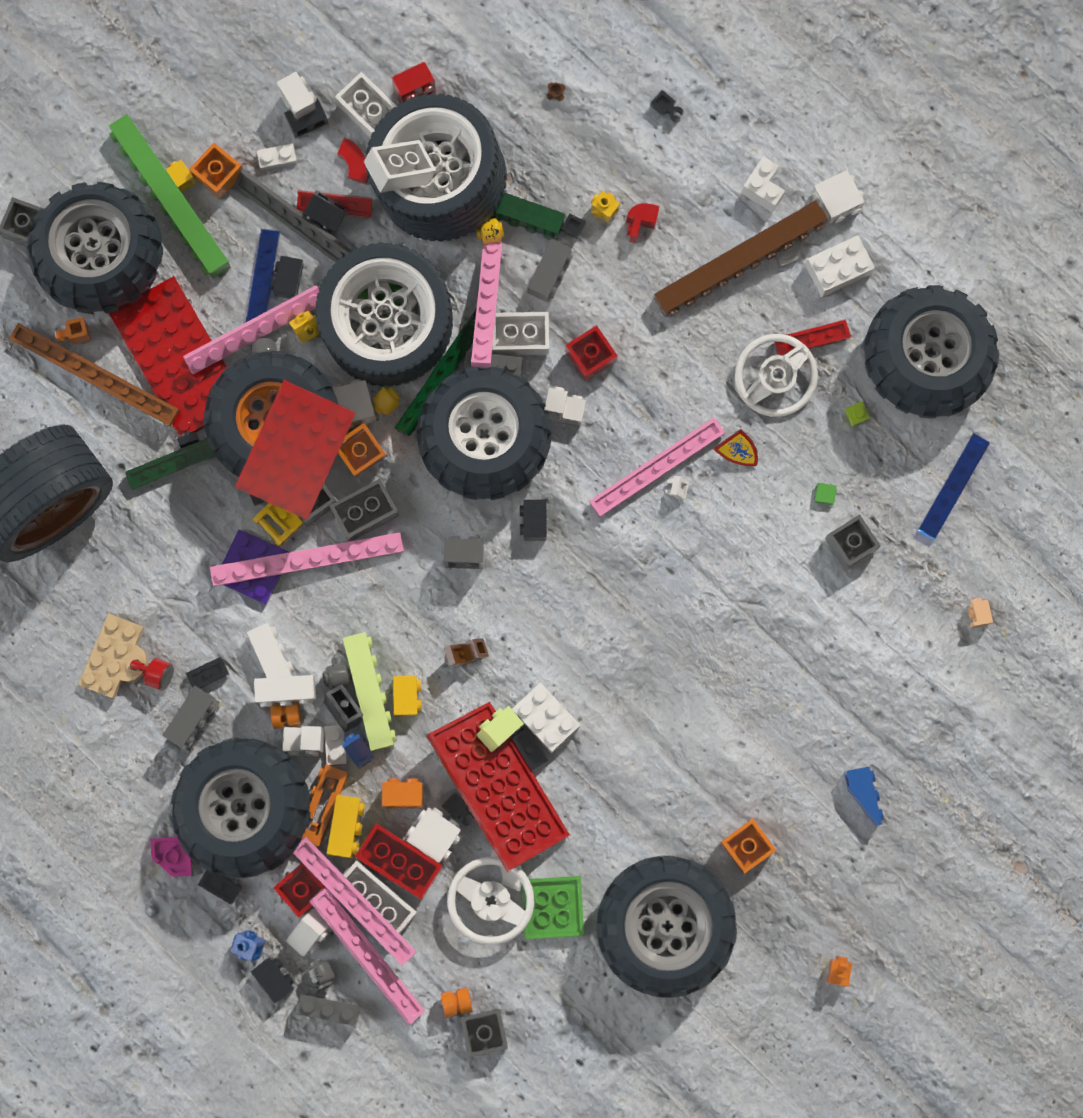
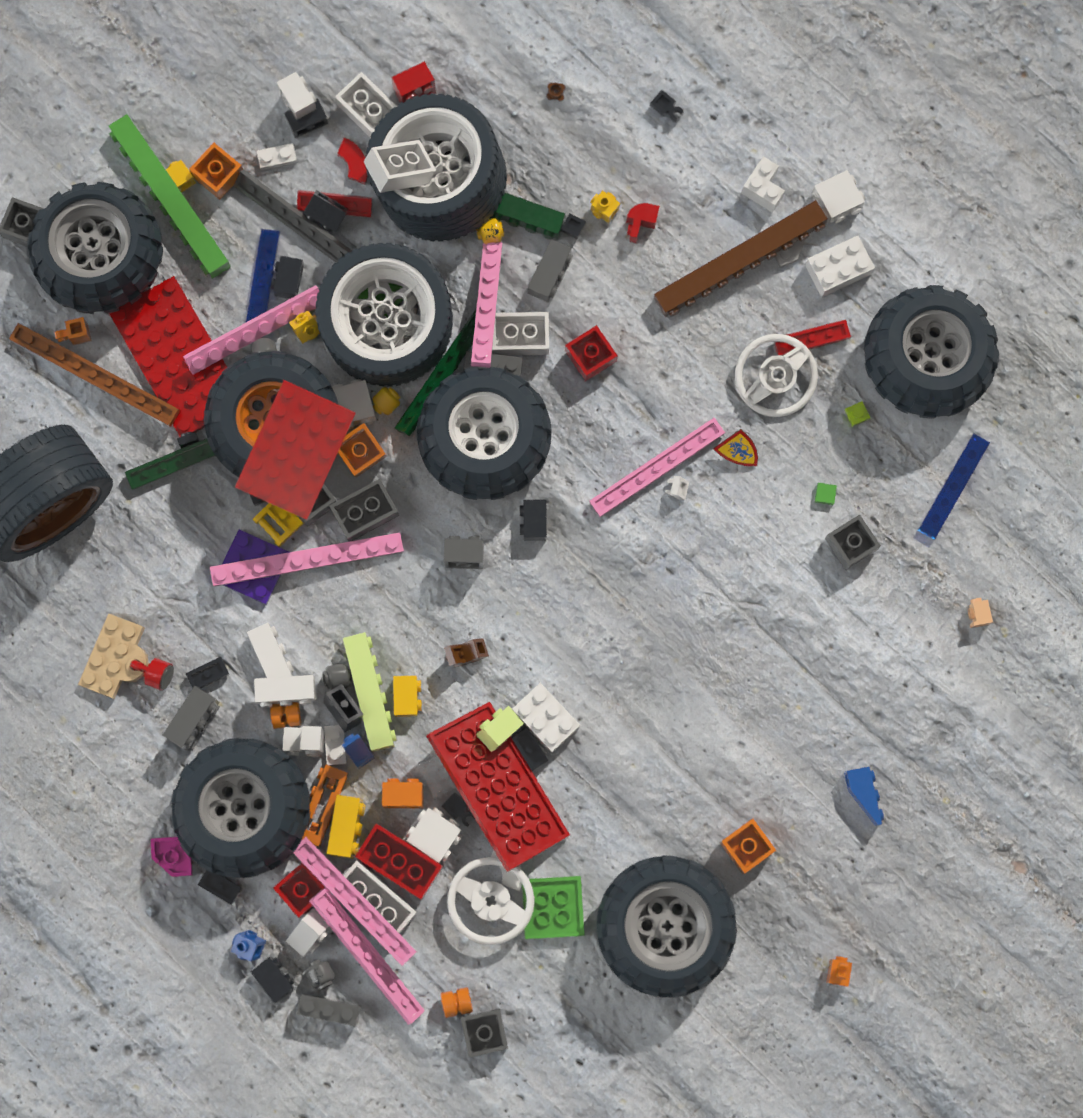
(564, 408): white brick -> none

